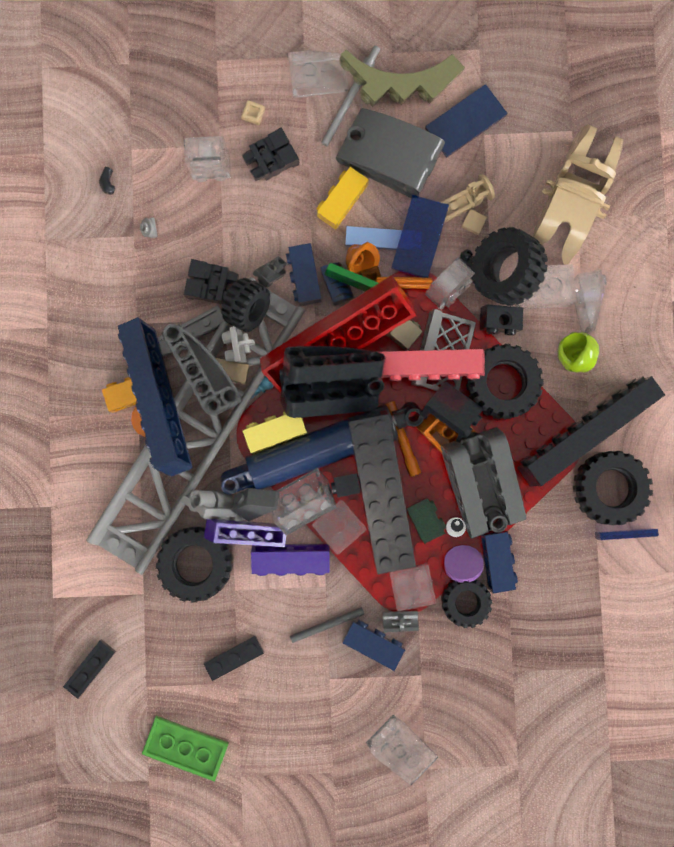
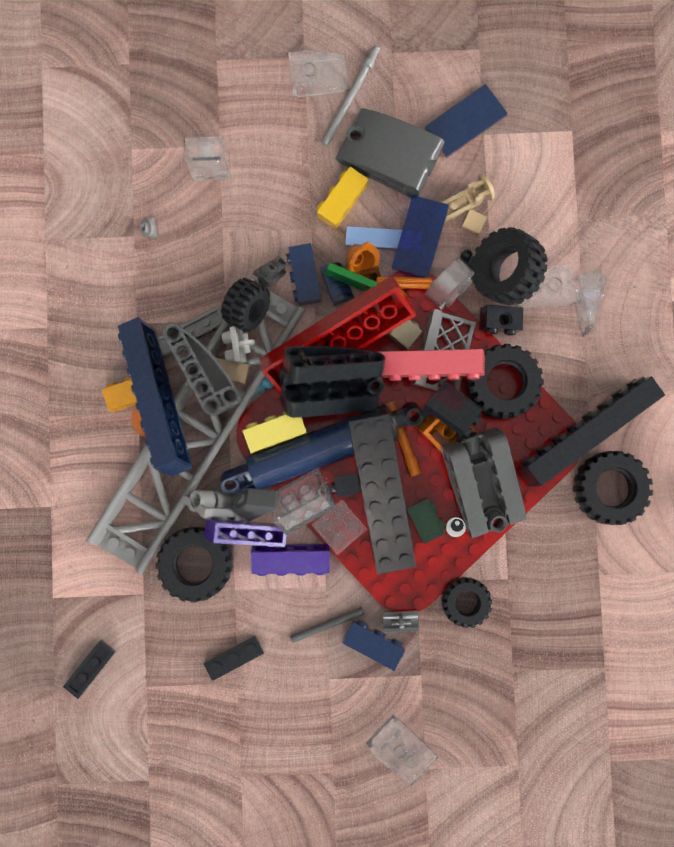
(104, 181): black arm -> none
(185, 748): bright green tile -> none
(198, 288): black hips -> none
(253, 112): tan tile -> none
(263, 154): black hips -> none
(377, 83): olive arch -> none
(412, 587): clear brick -> none
(463, 563): medium lavender tile -> none
(499, 561): dark blue brick -> none
(575, 198): tan animal -> none
(578, 352): lime piece -> none
(626, 534): clear blue tile -> none

